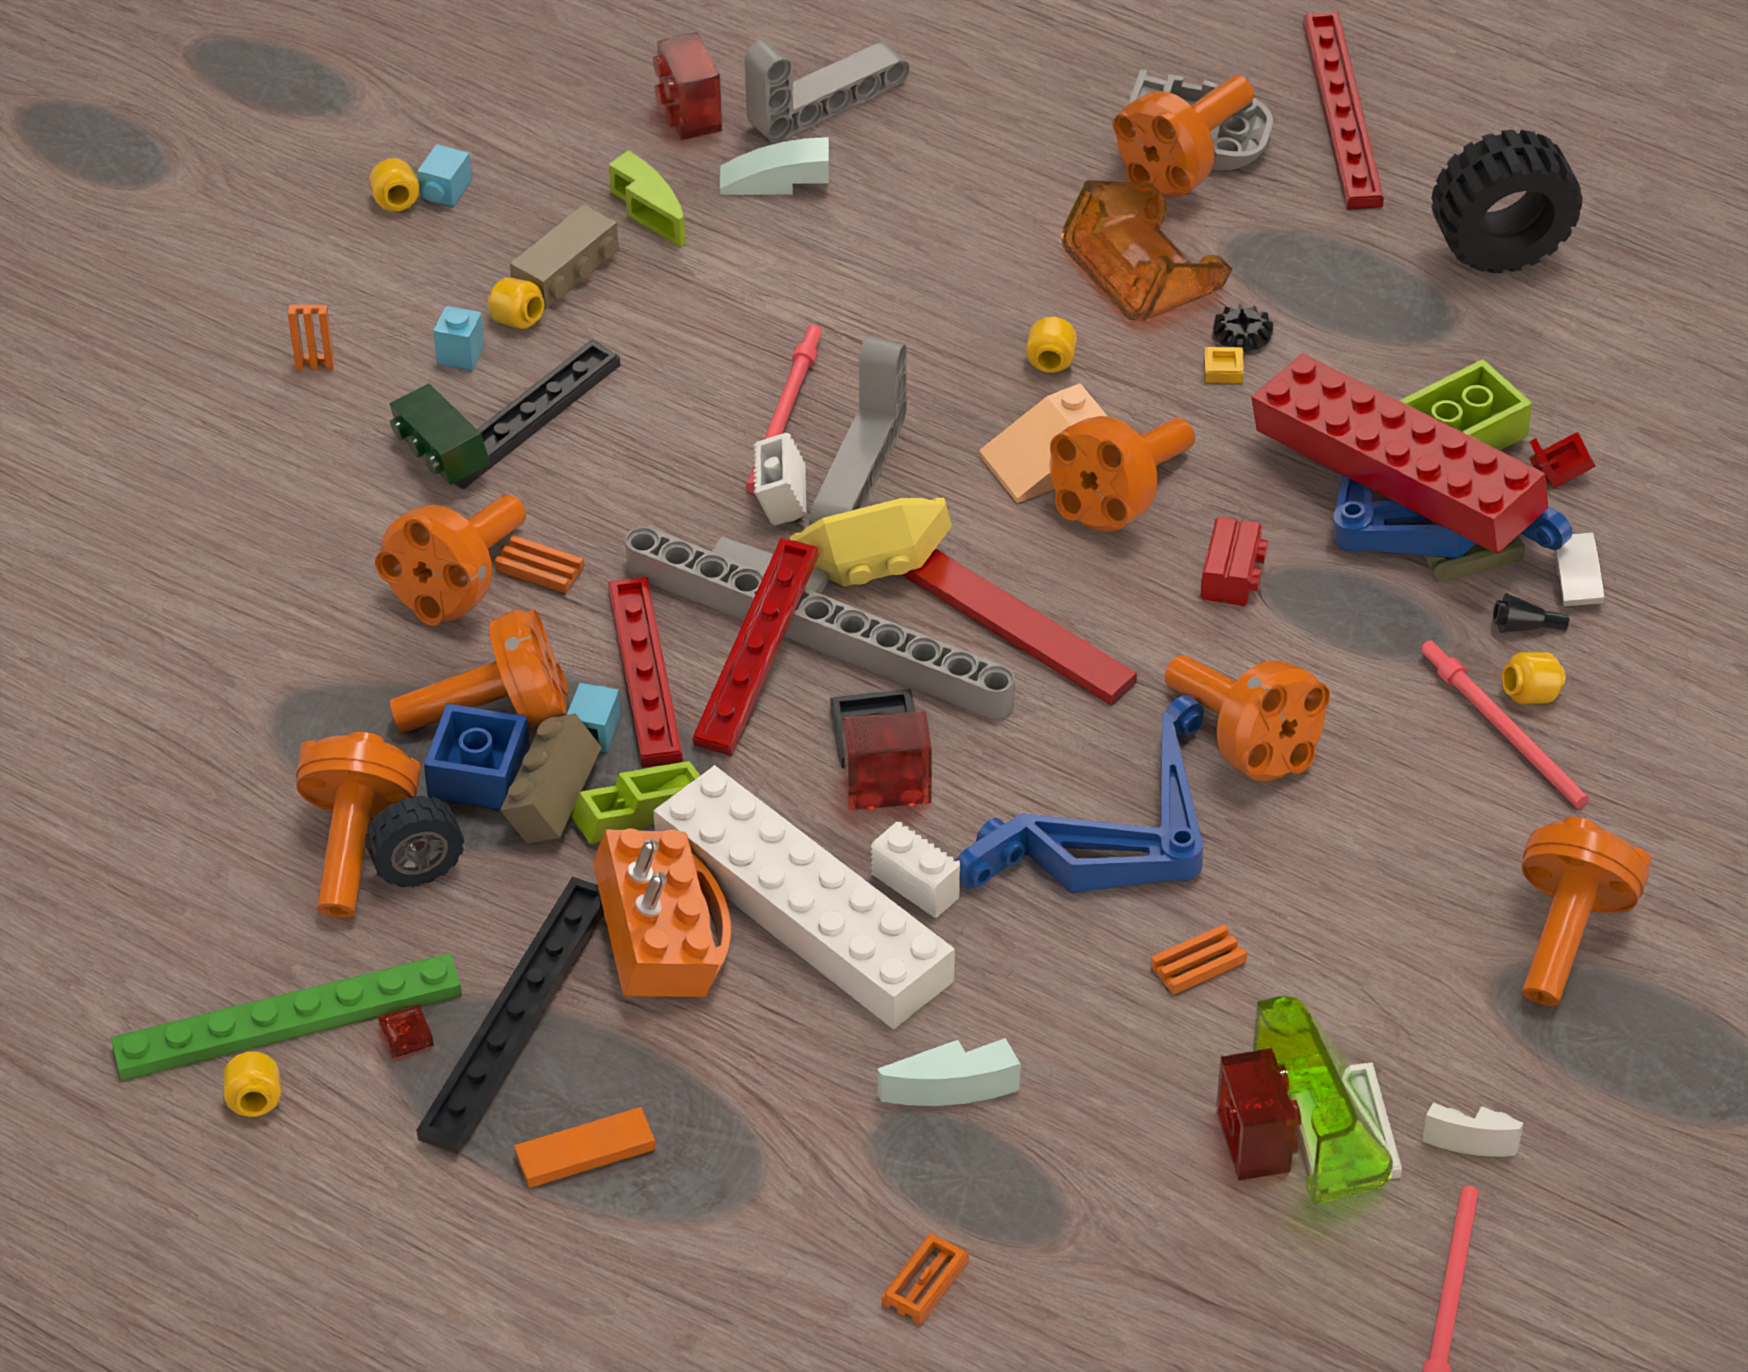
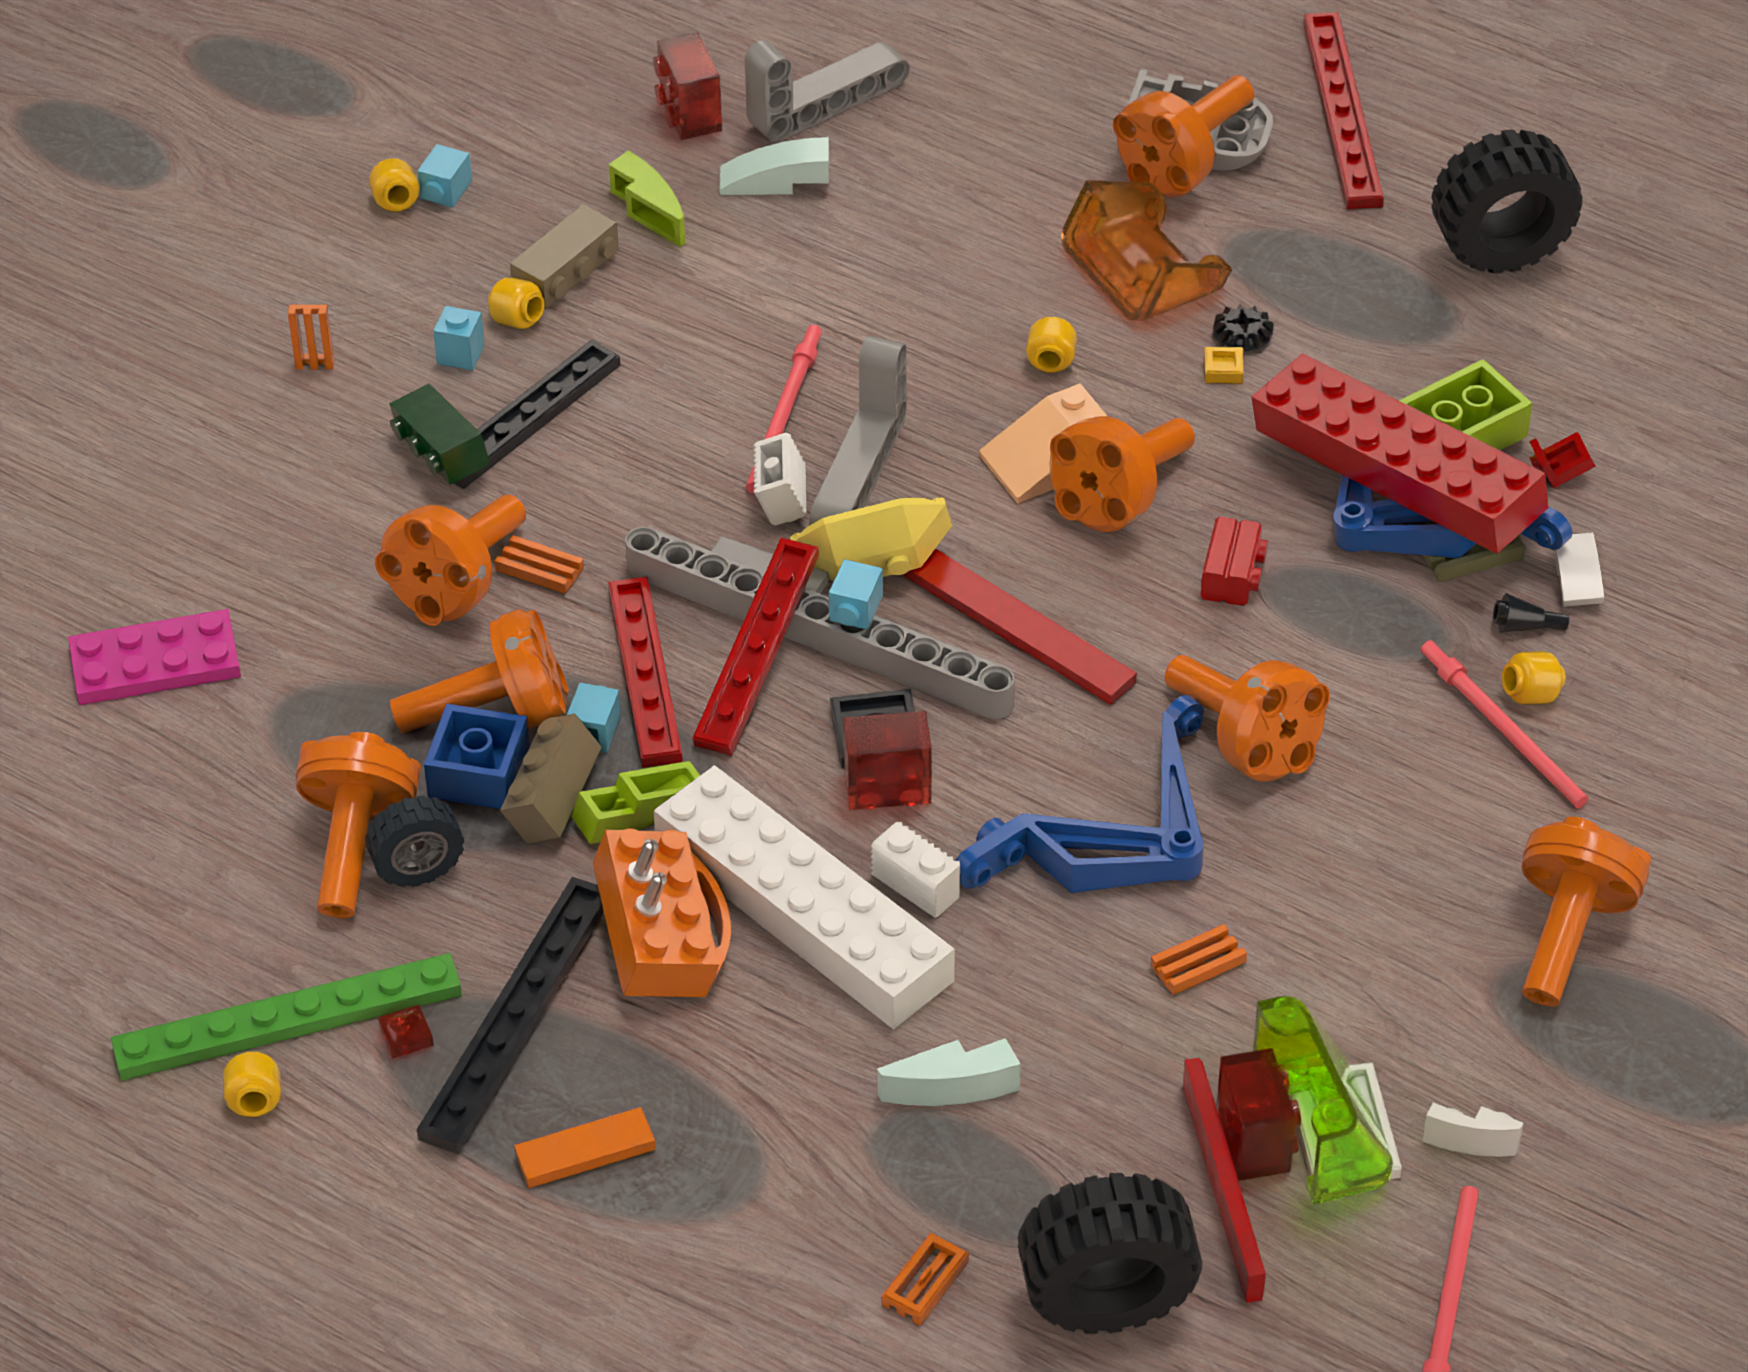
(153, 656): none -> dark pink plate
(855, 594): none -> medium azure brick
(1109, 1253): none -> black tyre
(1224, 1180): none -> red tile

